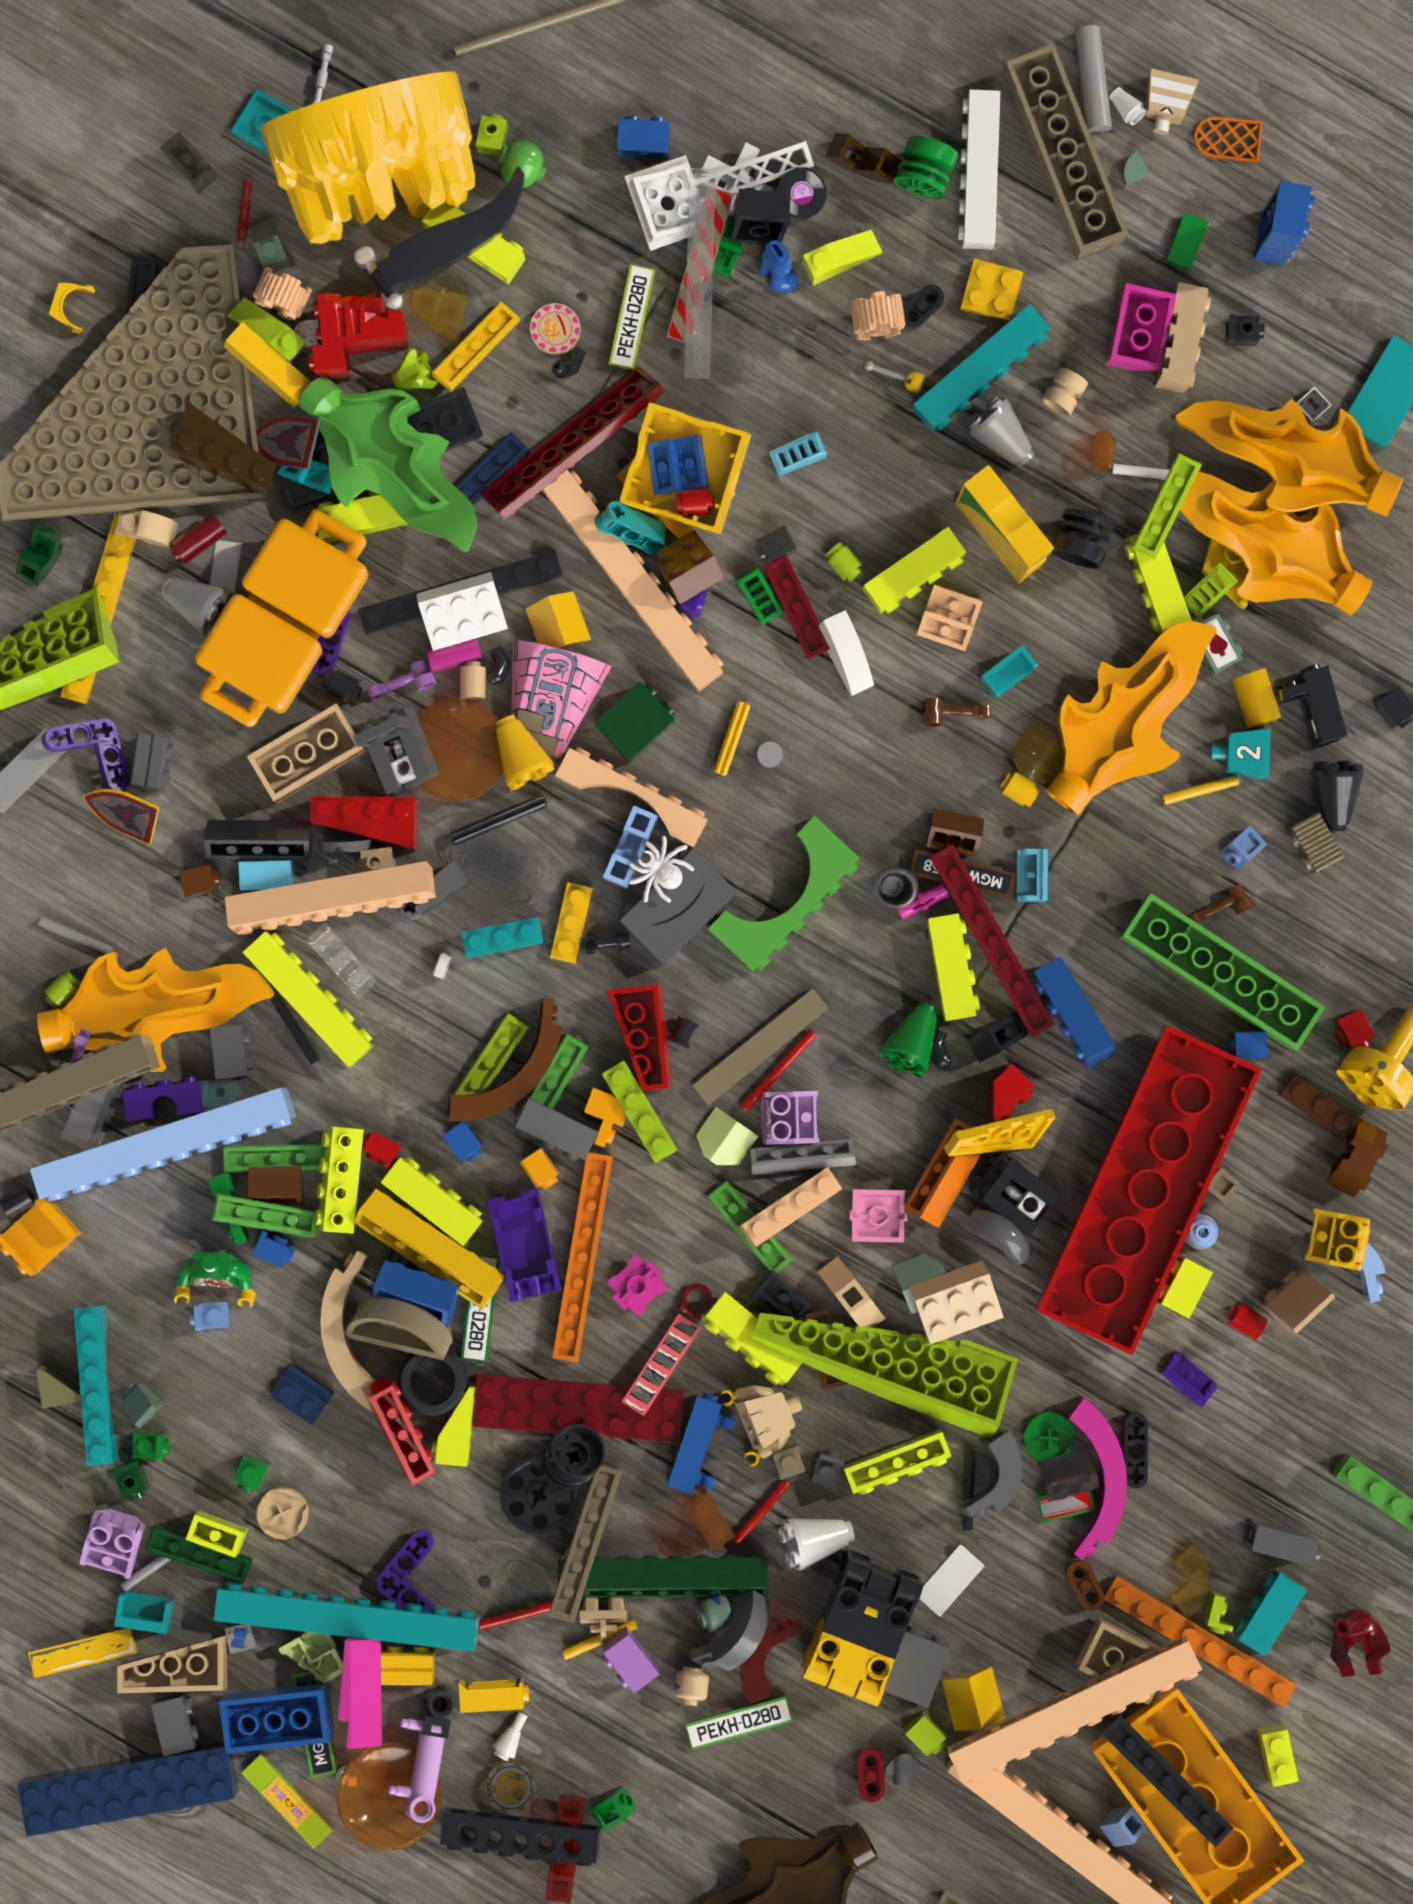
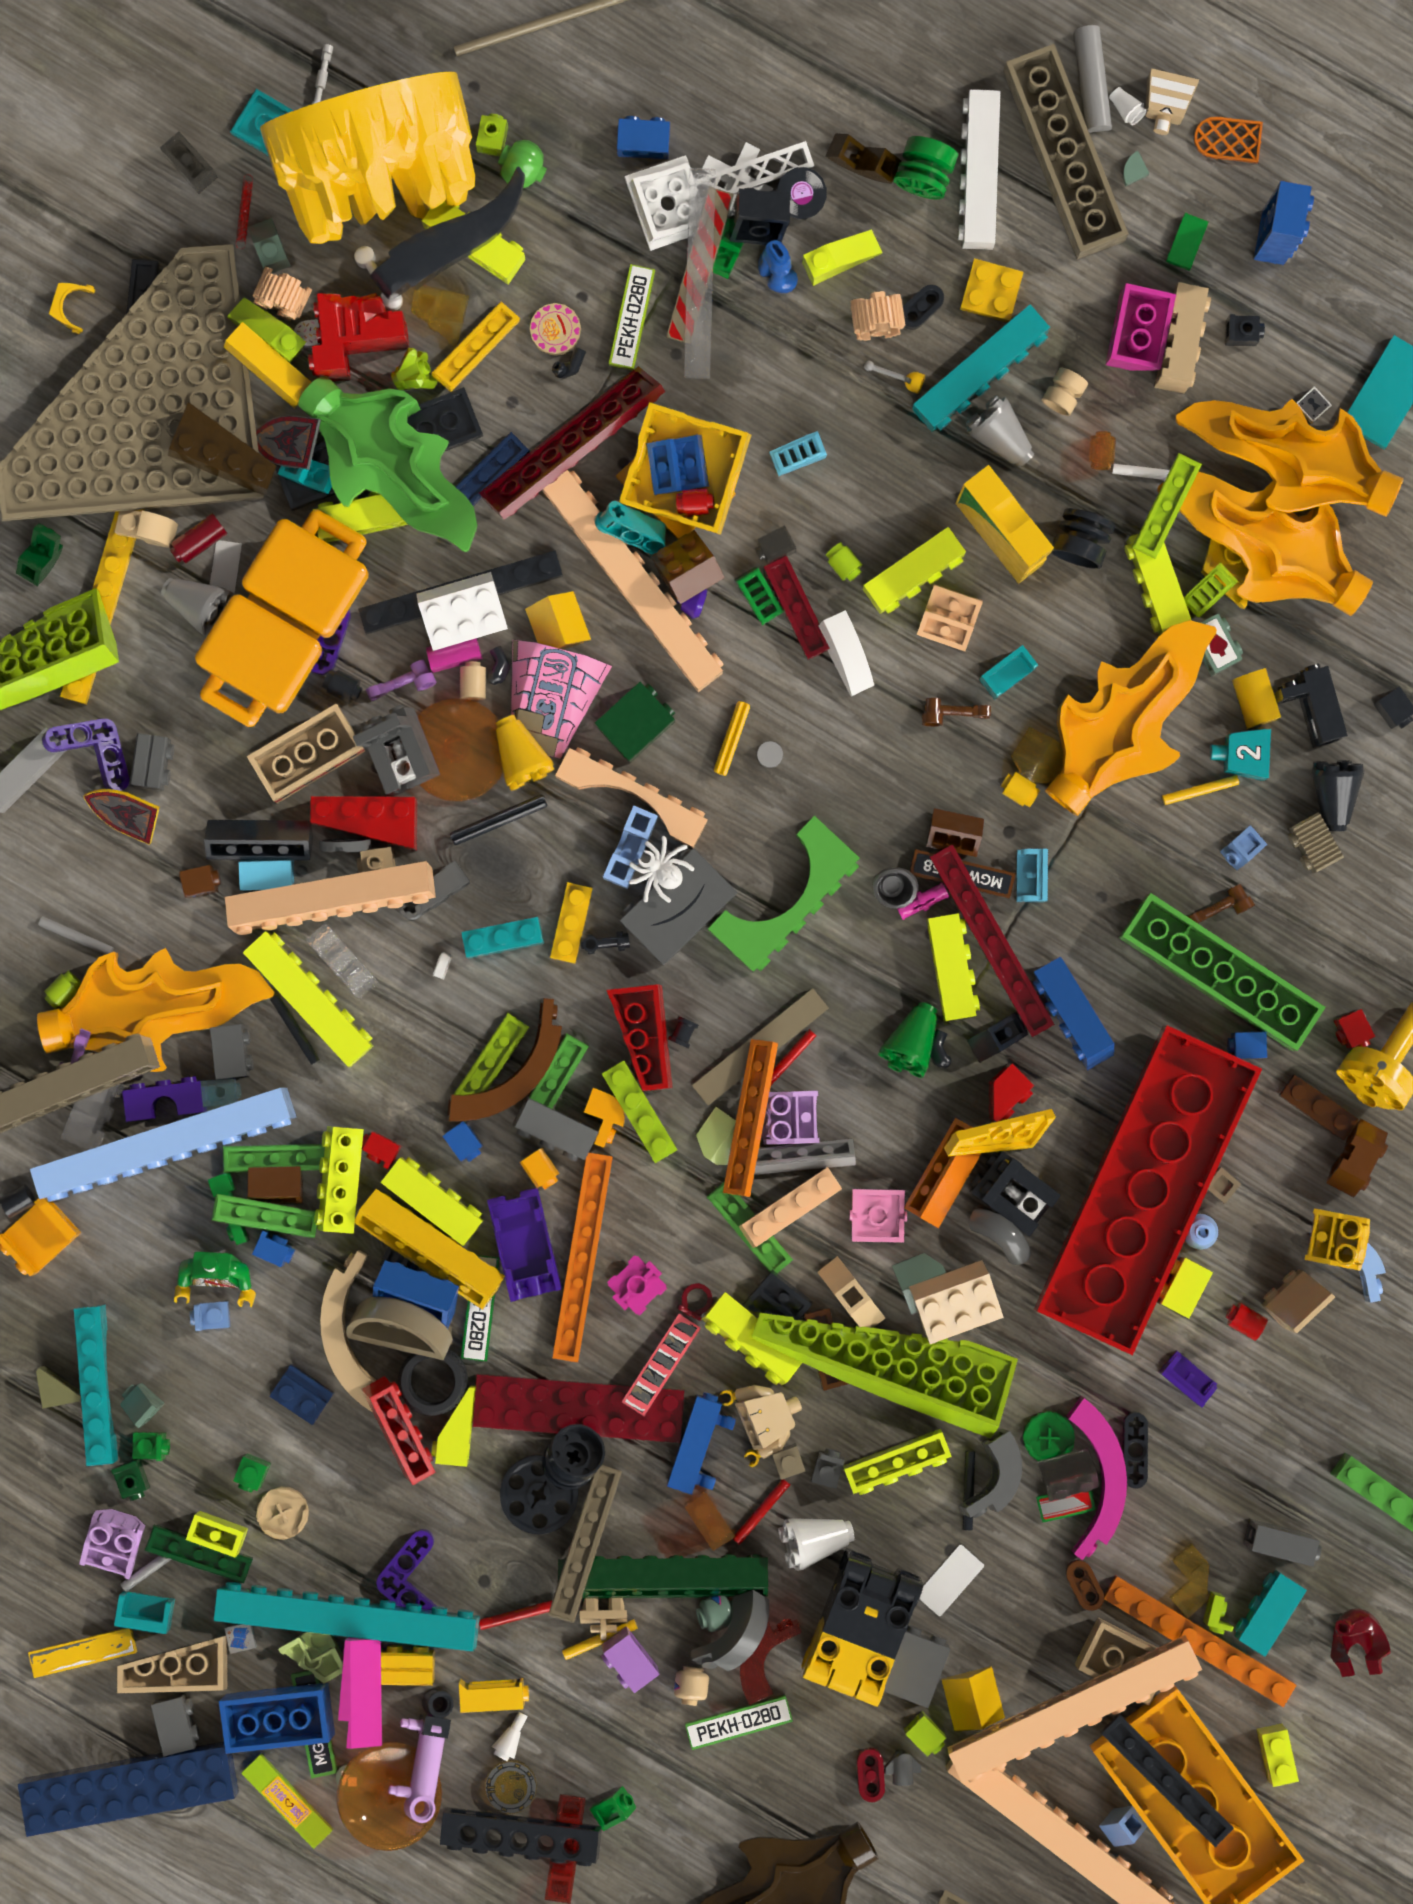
(750, 1117): none -> orange plate

